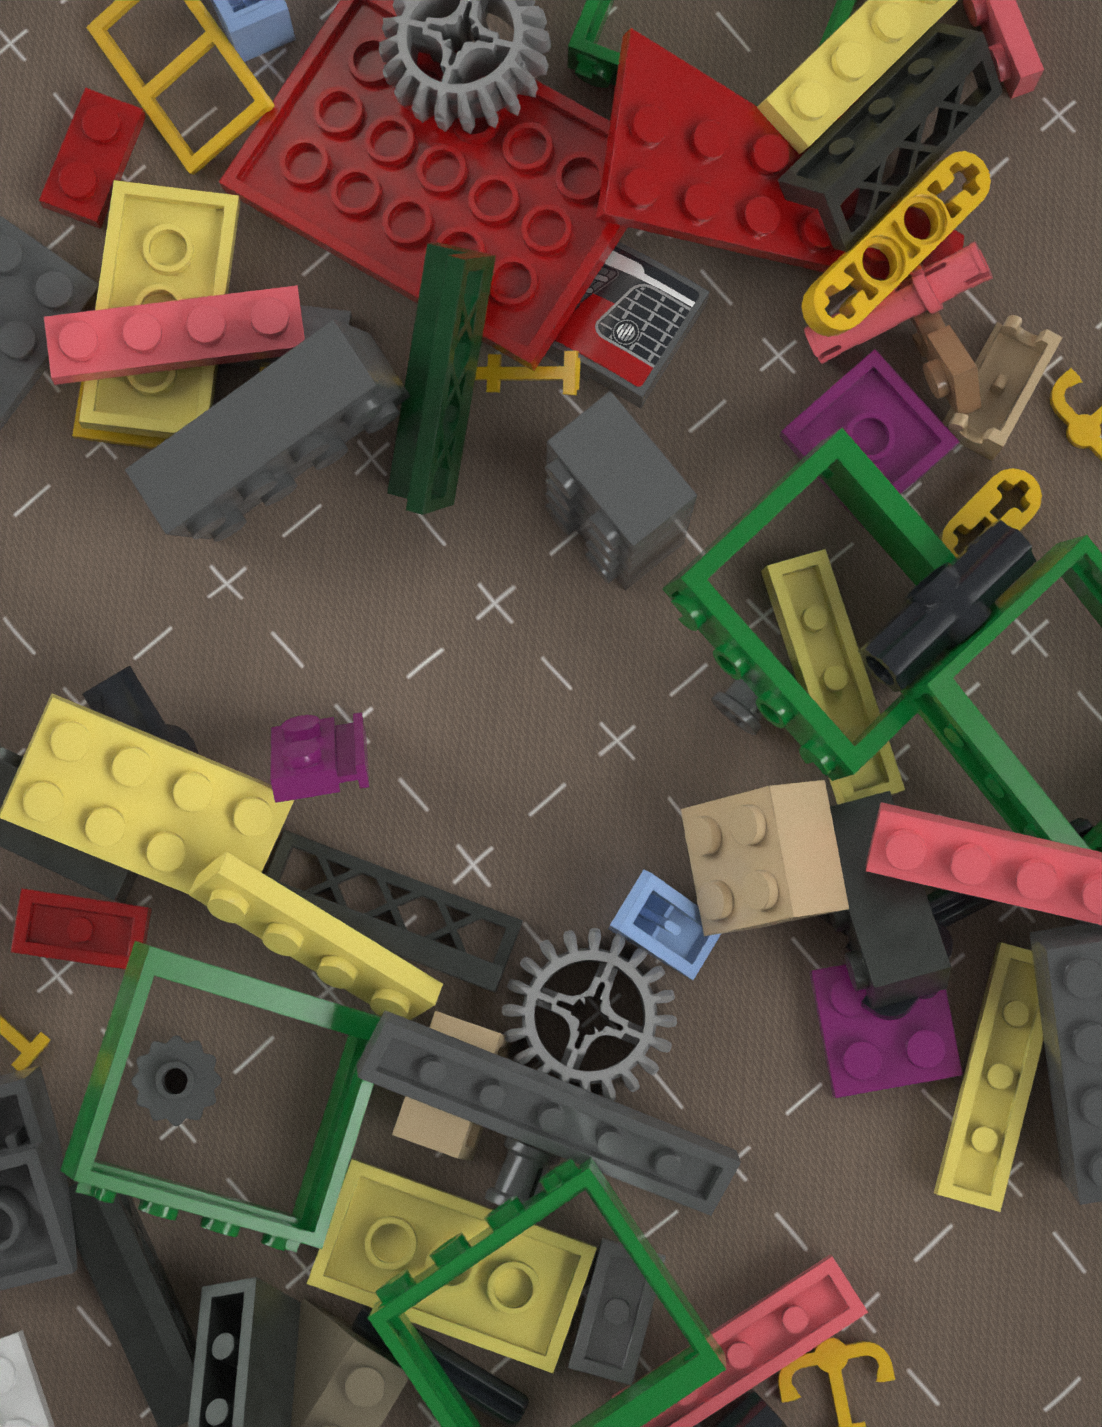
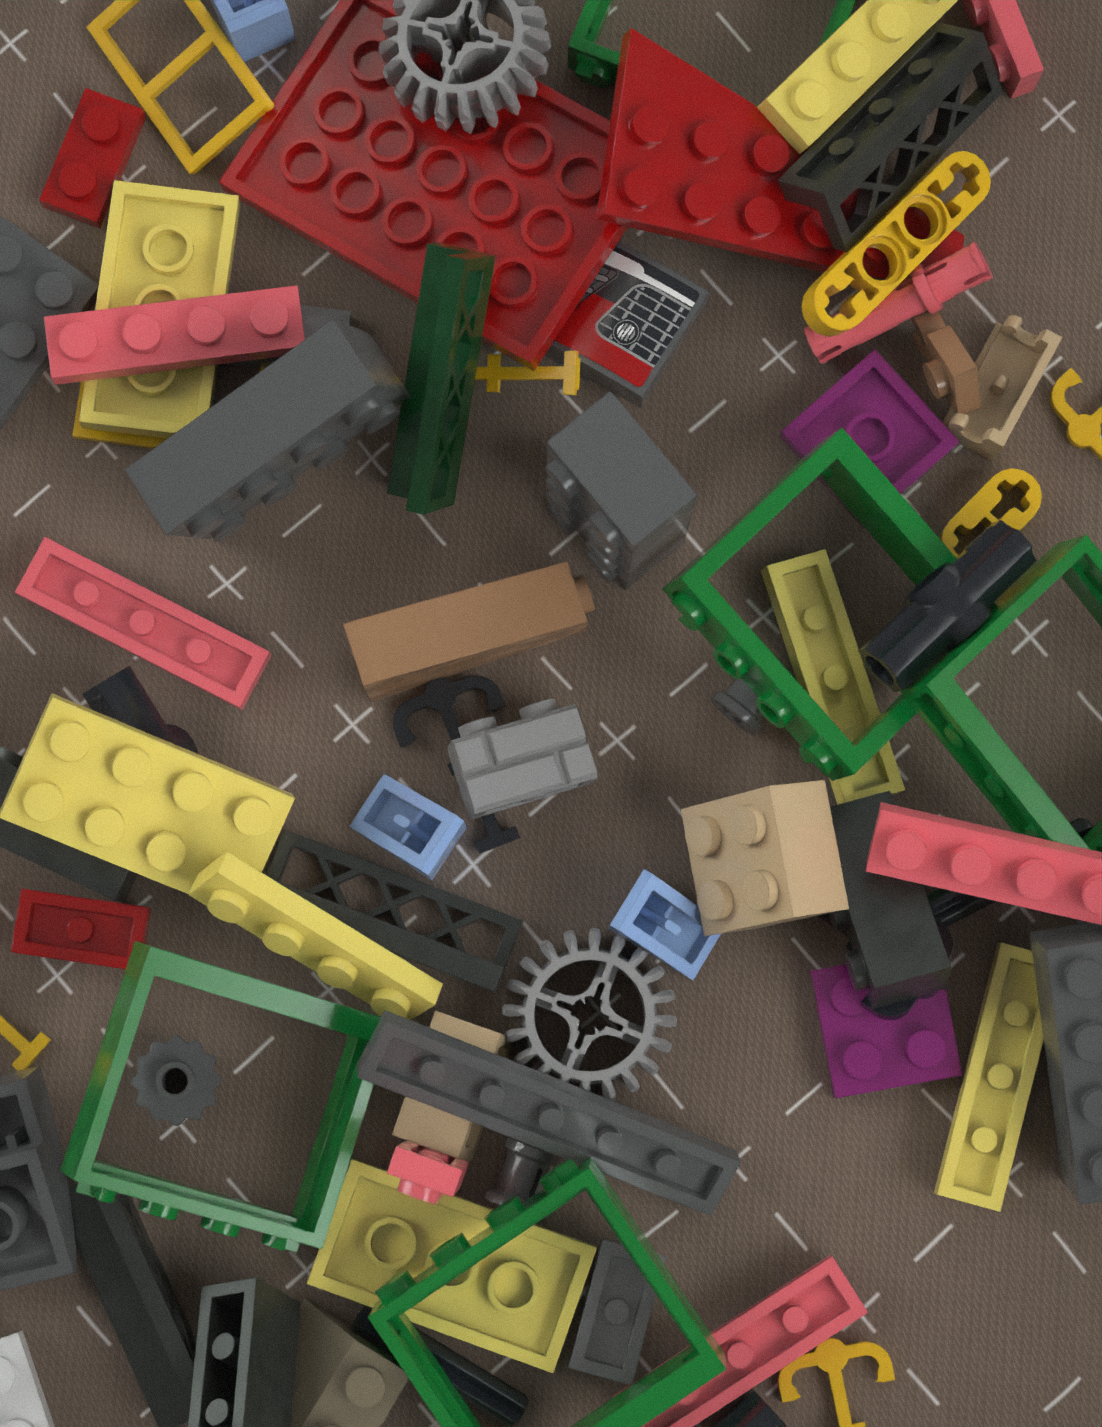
(143, 623): none -> coral plate
(316, 756): magenta plate -> none
(408, 826): none -> light blue slope
(426, 1172): none -> coral plate
(441, 696): none -> black piece
(467, 629): none -> medium nougat slope
(521, 759): none -> light grey brick

